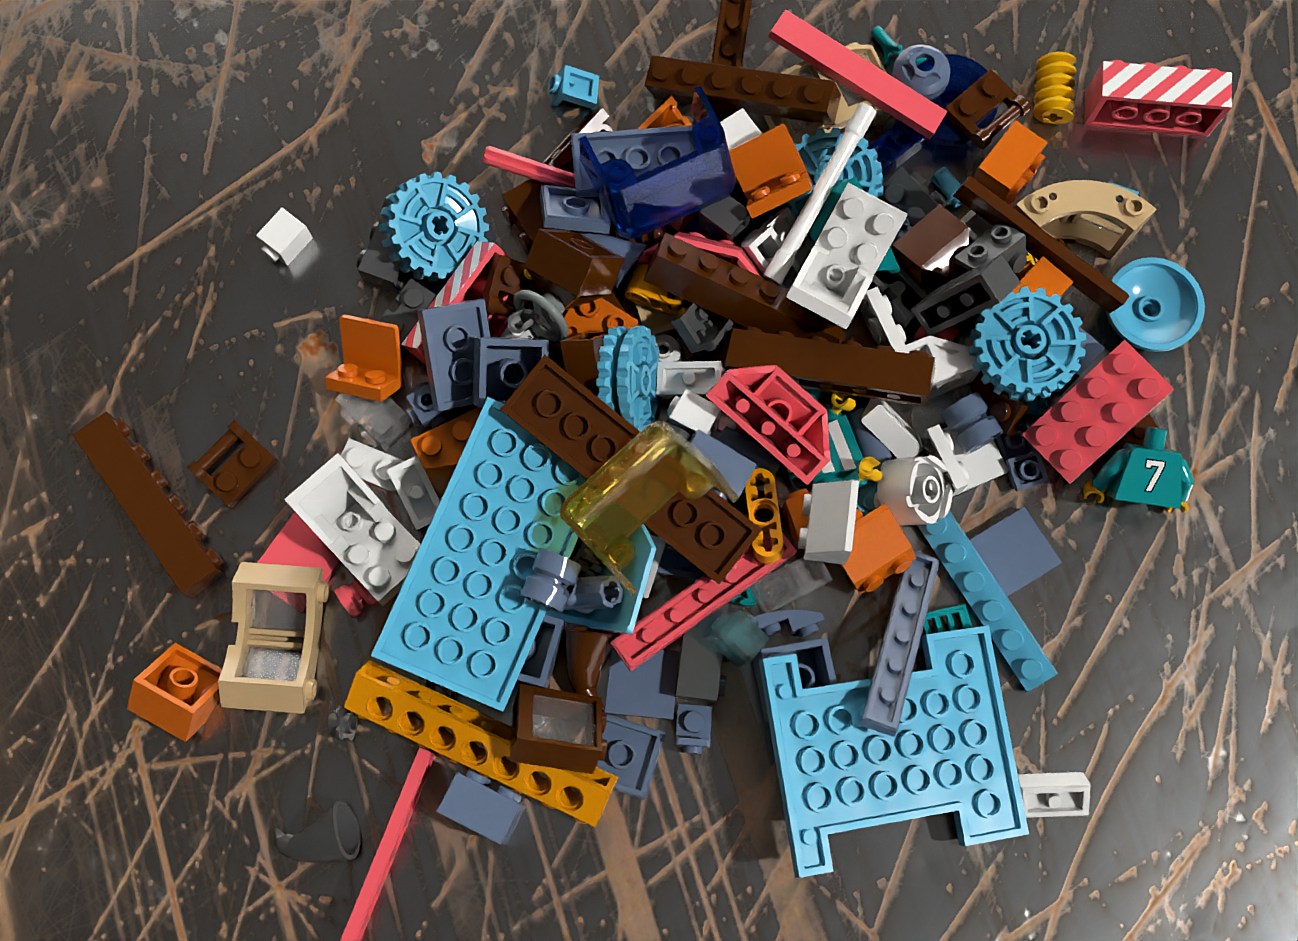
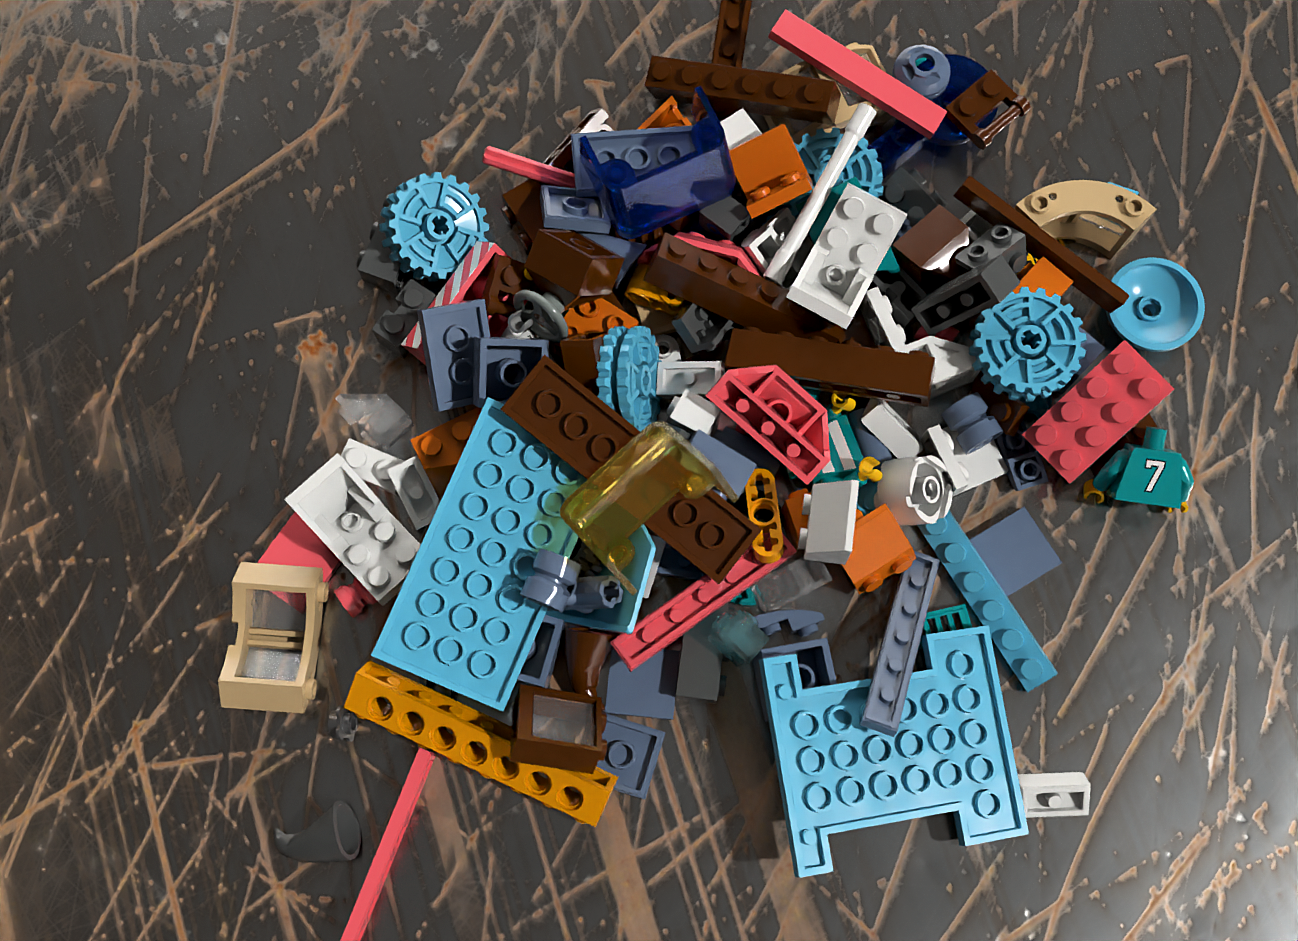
(150, 505): reddish brown brick -> none
(176, 692): orange slope -> none
(240, 471): reddish brown plate -> none
(283, 237): white brick -> none
(370, 359): orange bracket -> none
(422, 413): sand blue brick -> none
(481, 807): sand blue brick -> none
(574, 86): medium azure bracket -> none
(693, 728): sand blue bracket -> none
(888, 45): teal bar -> none
(947, 185): medium azure pin -> none
(1012, 162): orange brick -> none
(1054, 88): yellow piece -> none
(1157, 98): coral brick -> none

